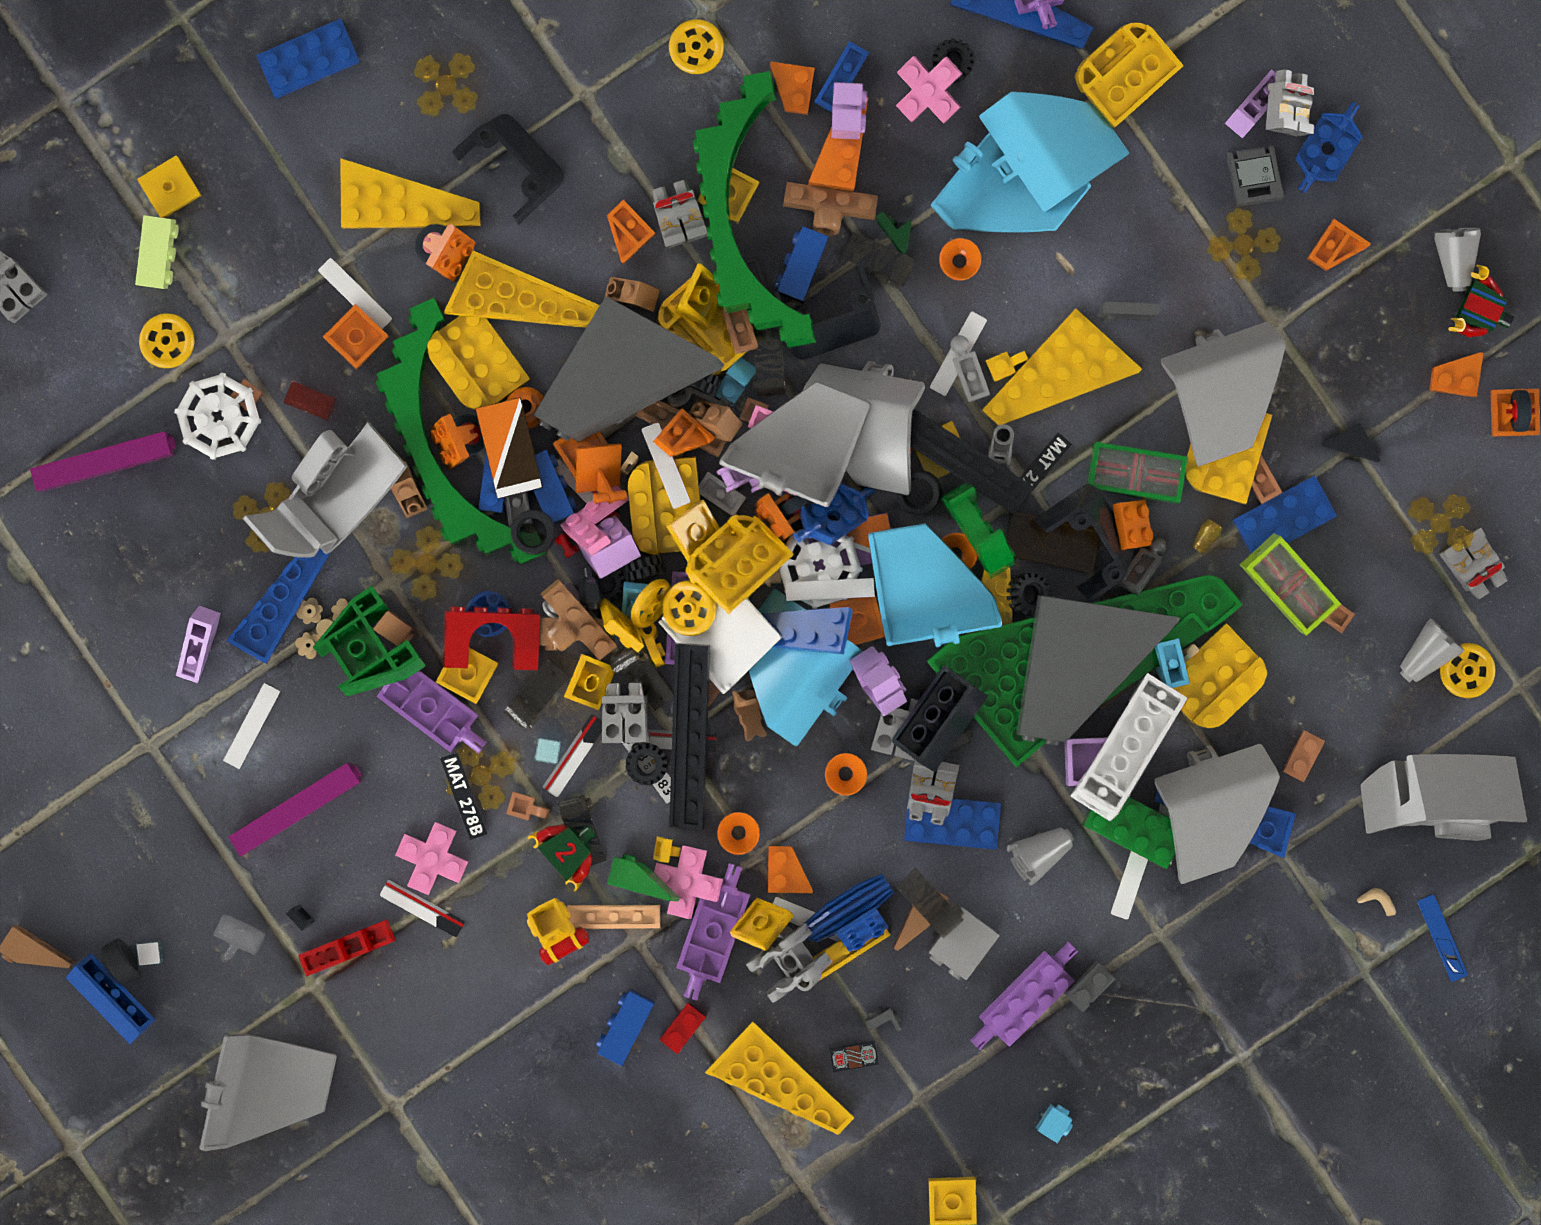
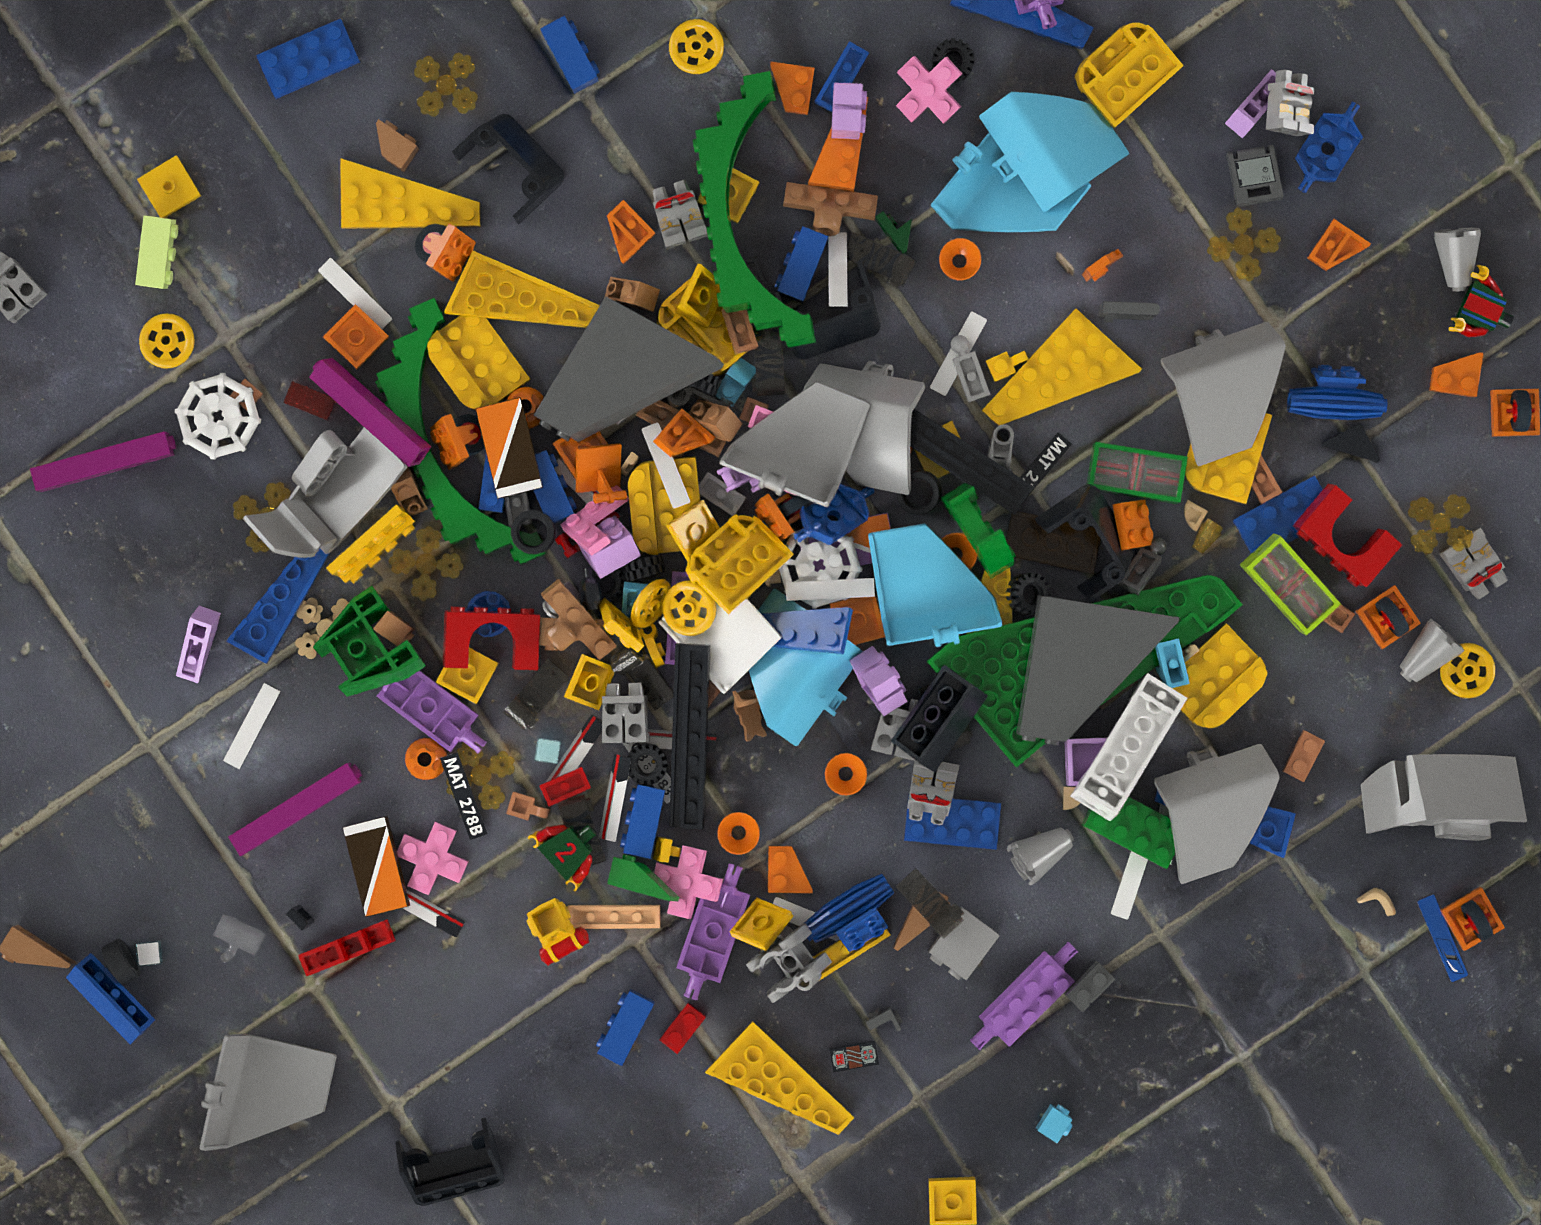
(370, 411): none -> magenta brick
(372, 544): none -> yellow plate
(376, 866): none -> tile
(394, 147): none -> medium nougat slope
(436, 752): none -> orange piece
(451, 1172): none -> black windscreen
(565, 786): none -> red plate
(570, 54): none -> blue brick
(615, 797): none -> sticker
(643, 821): none -> blue brick
(838, 269): none -> white sticker
(1068, 801): none -> tan tile
(1100, 267): none -> orange wing
(1194, 514): none -> tan tile
(1317, 525): none -> red arch
(1336, 396): none -> blue plate
(1388, 617): none -> orange plate
(1472, 918): none -> orange plate

